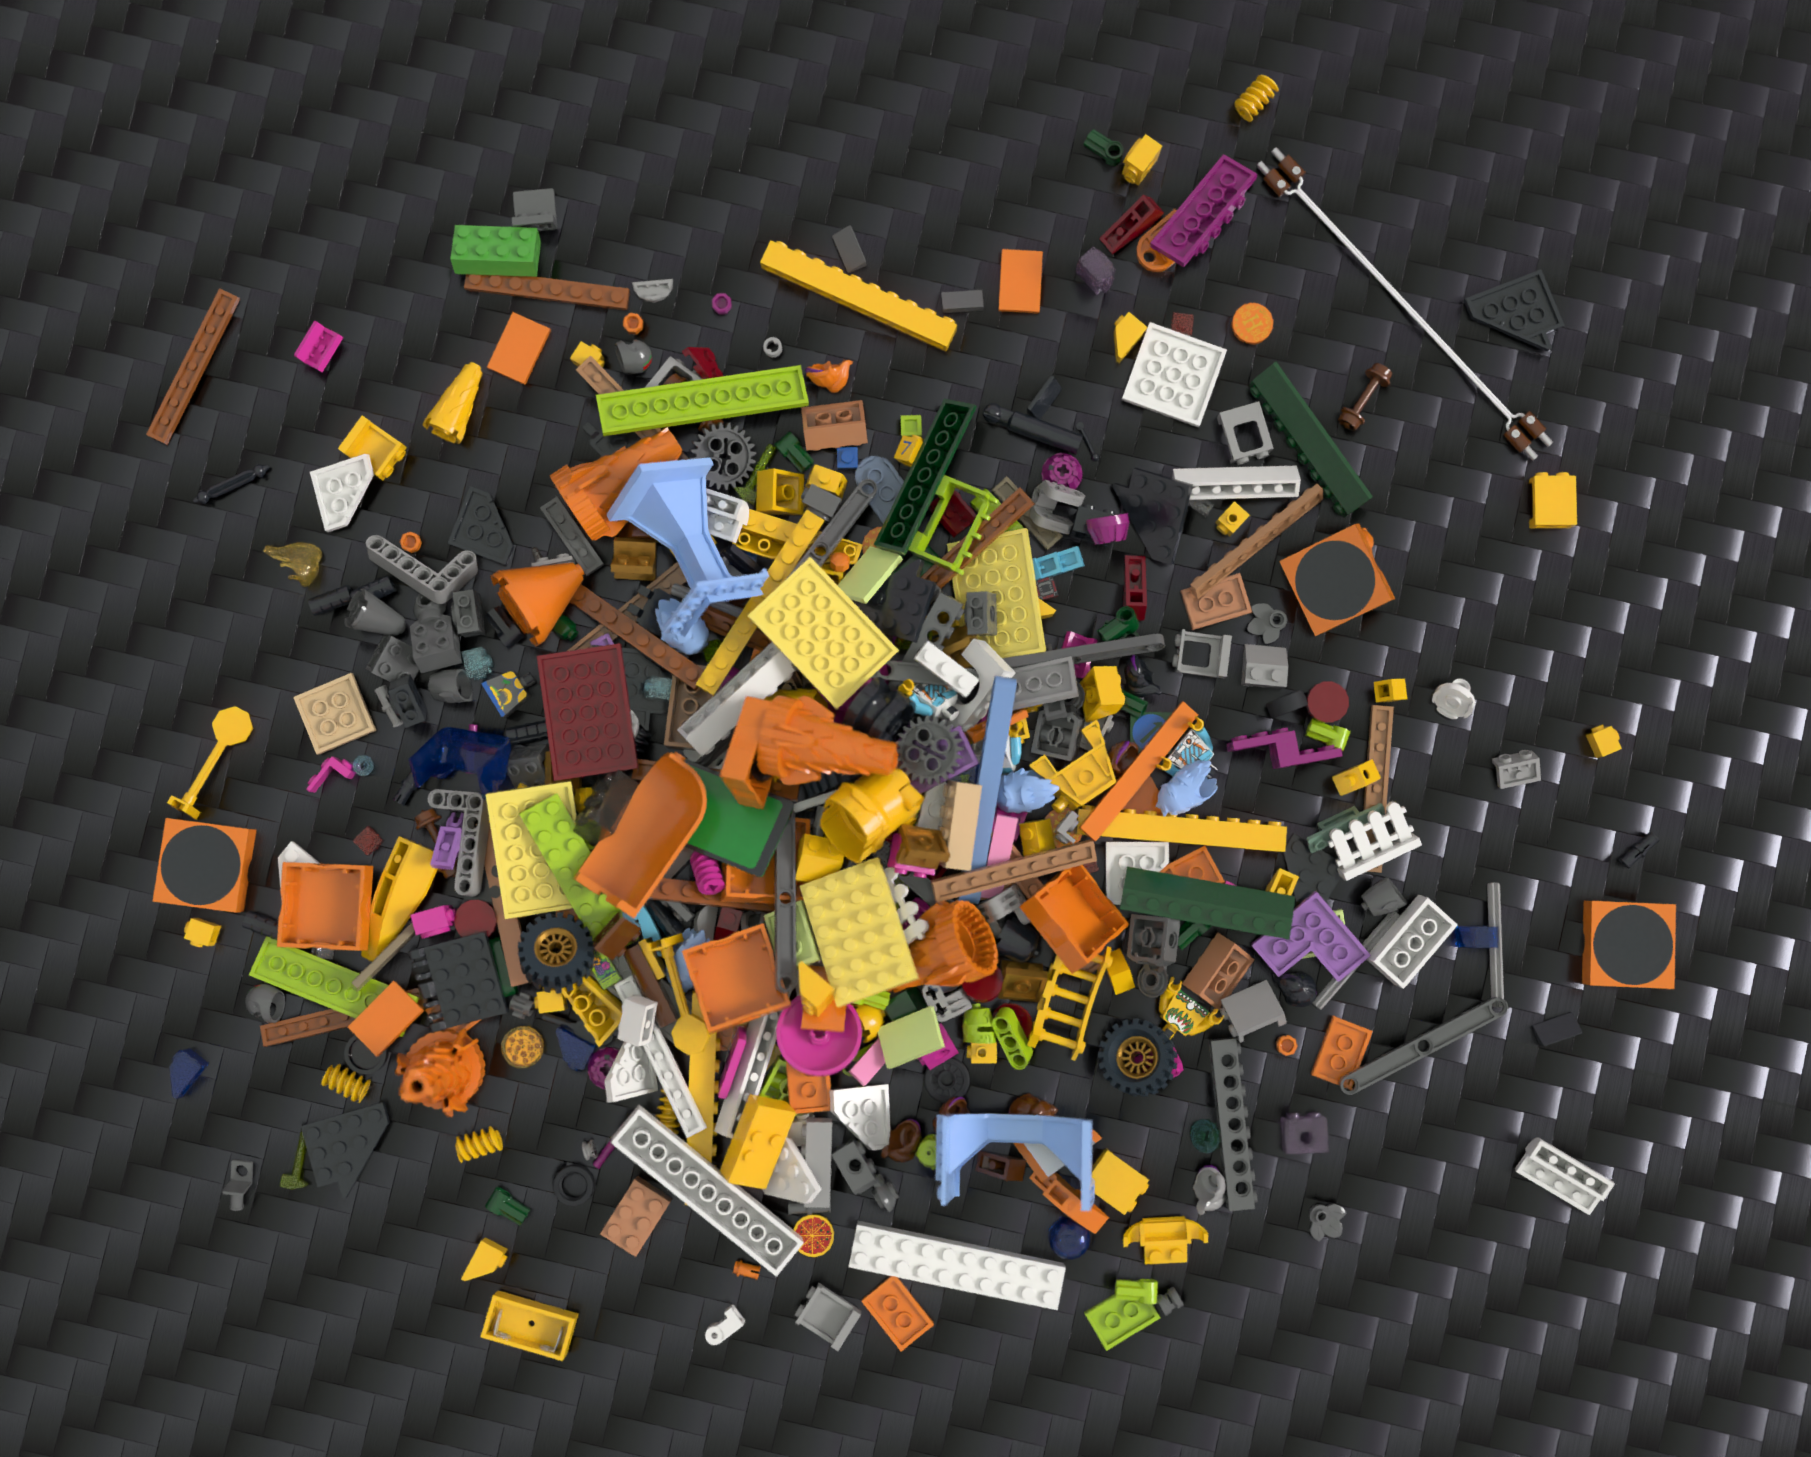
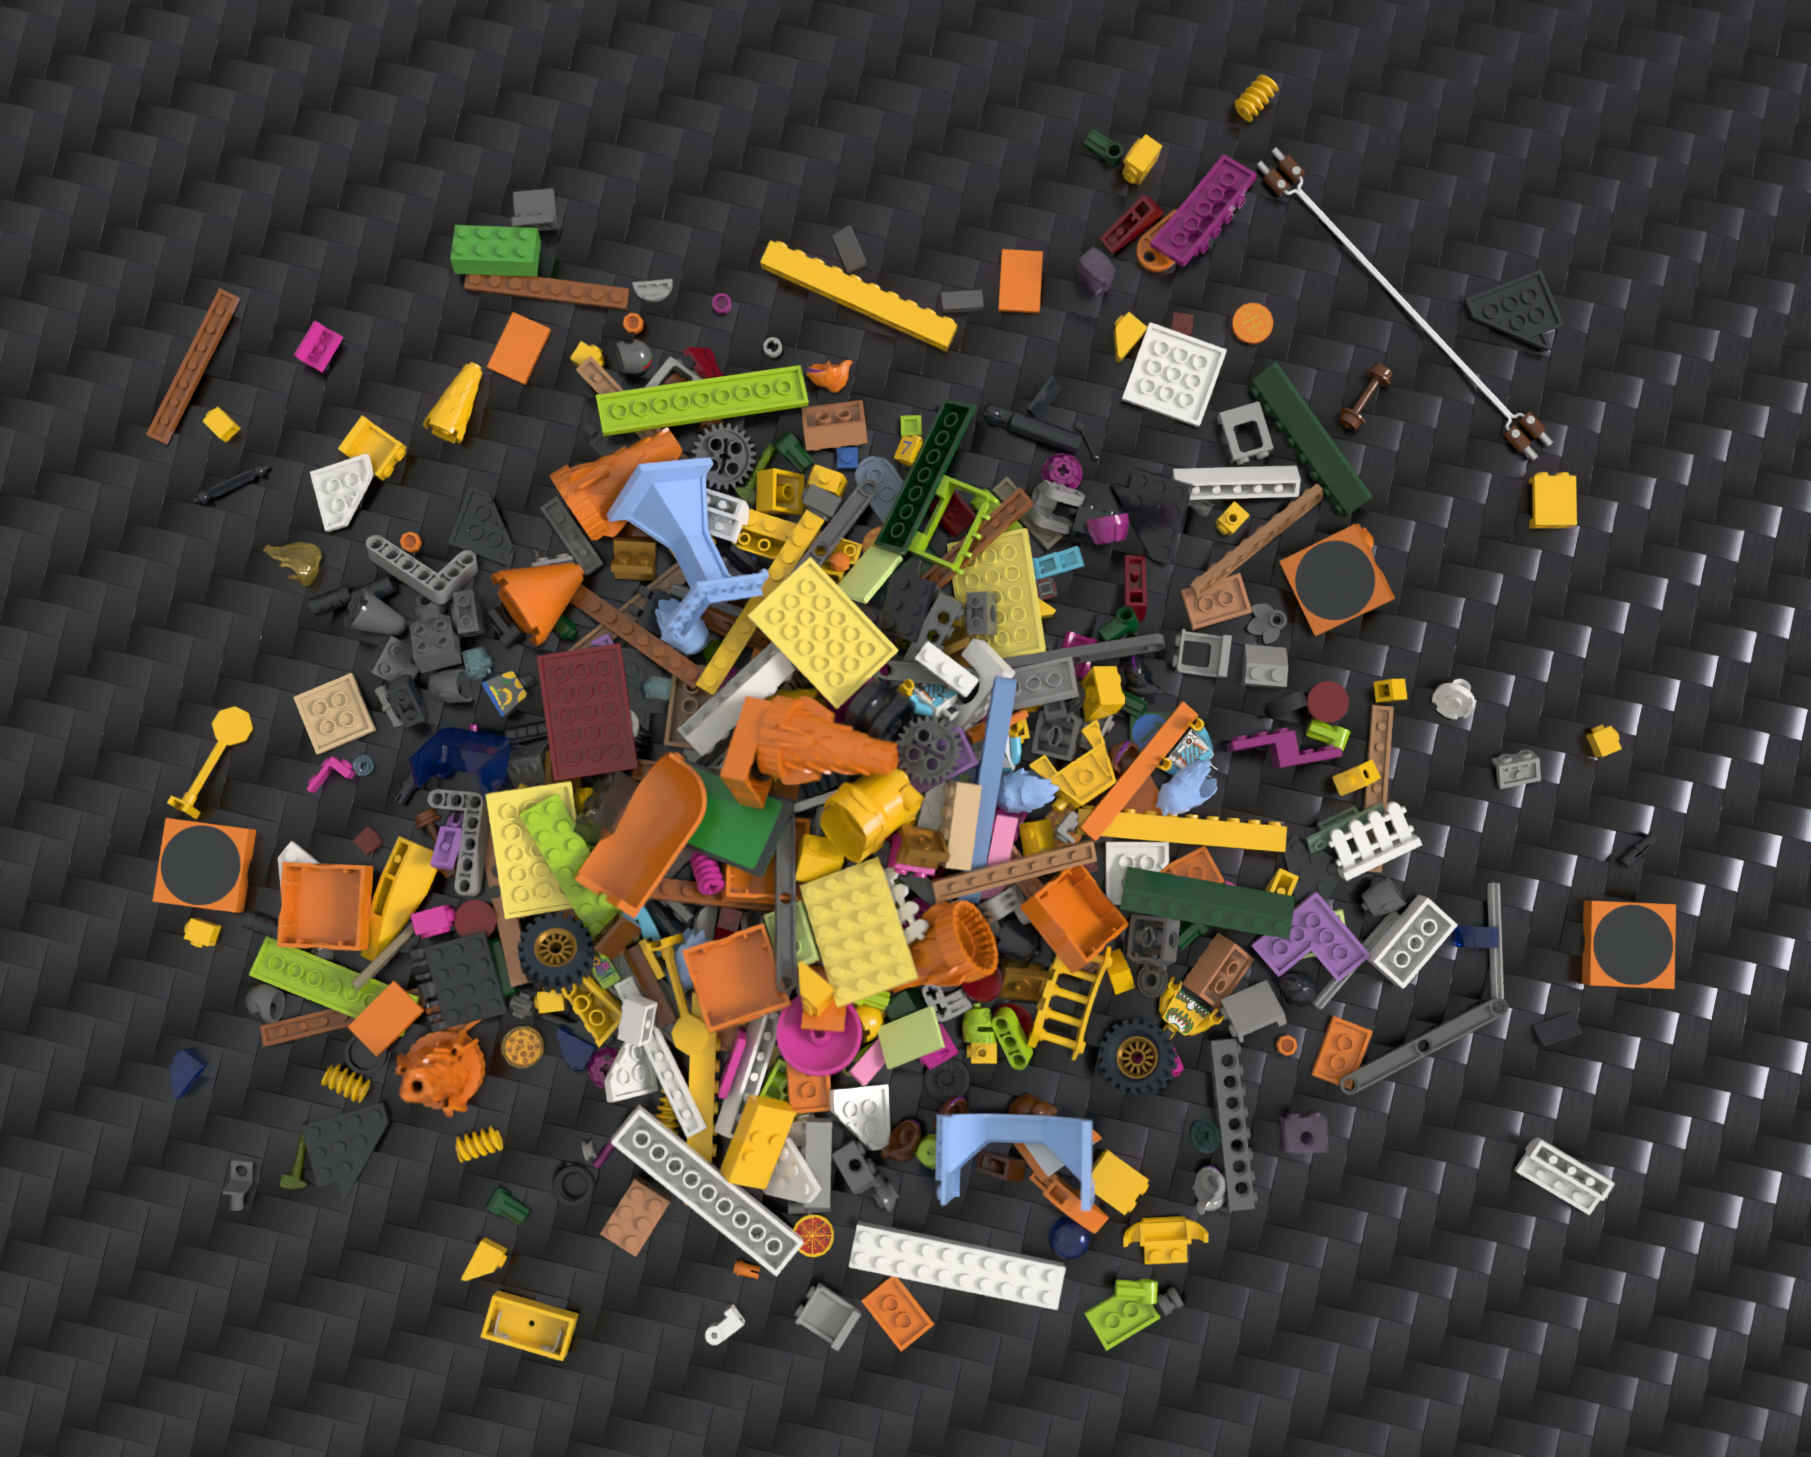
(221, 424): none -> yellow brick
(1328, 1222): dark grey plate -> none

